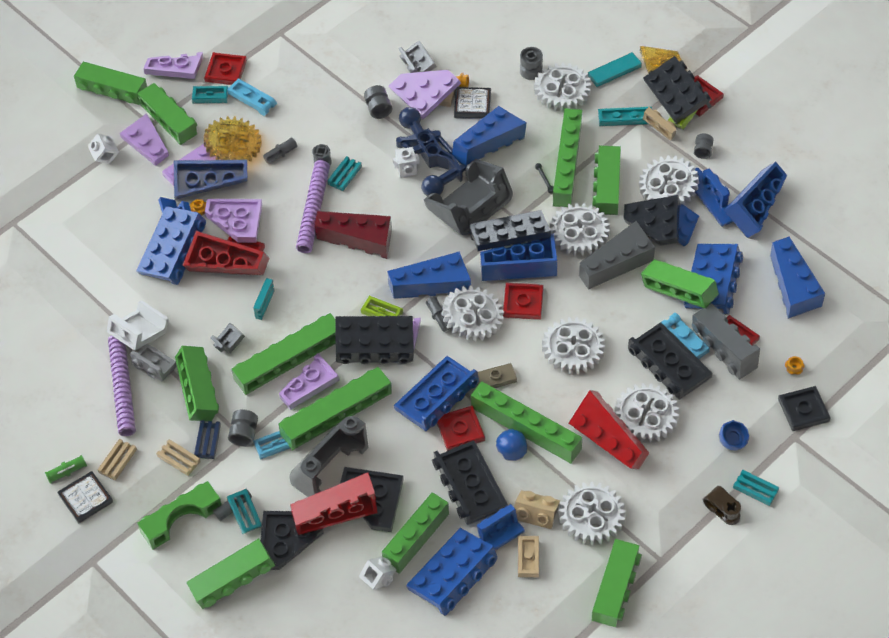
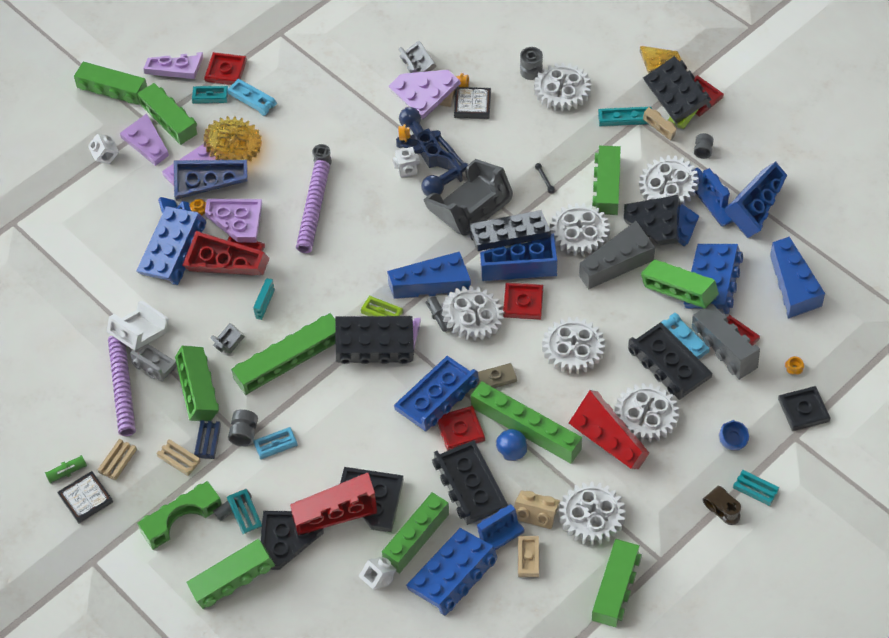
(280, 150): dark grey axle -> none
(310, 382): lavender wing -> none
(335, 407): bright green brick -> none
(341, 172): teal tile -> none
(345, 437): dark grey windscreen -> none
(357, 231): dark red wedge -> none
(378, 102): dark grey wheel -> none
(404, 133): none -> light orange plate
(488, 135): blue wedge -> none
(567, 157): bright green brick -> none
(614, 69): teal tile -> none

